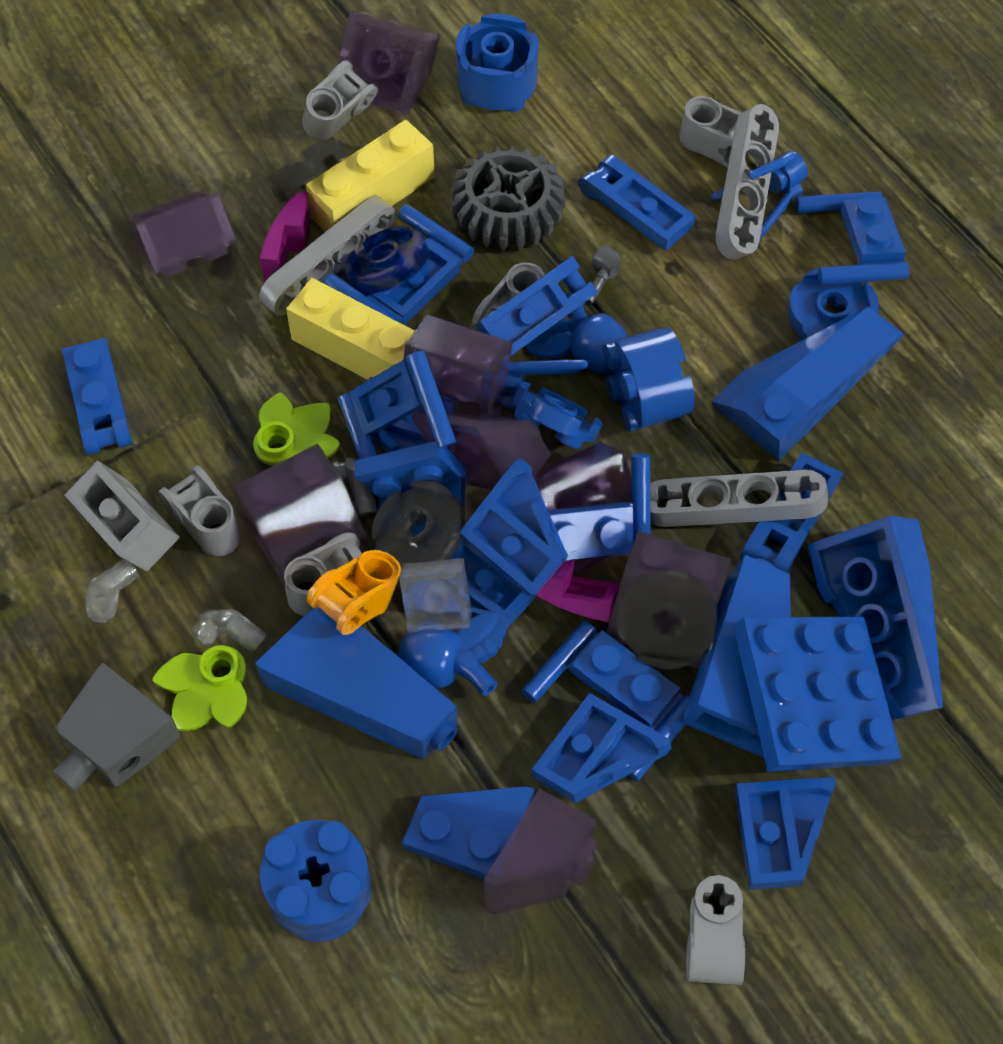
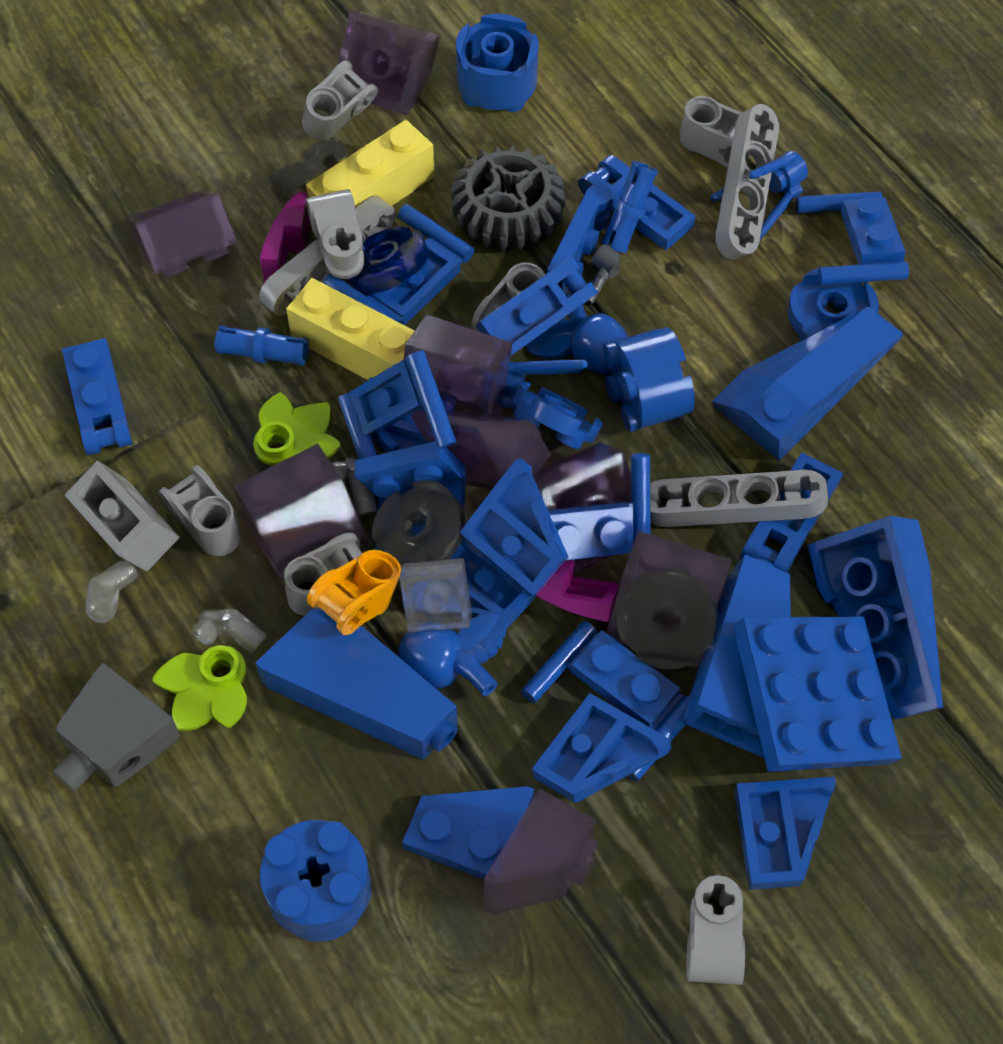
(262, 345): none -> blue pin
(337, 229): none -> light grey piece
(584, 228): none -> blue plate
(629, 206): none -> blue pin

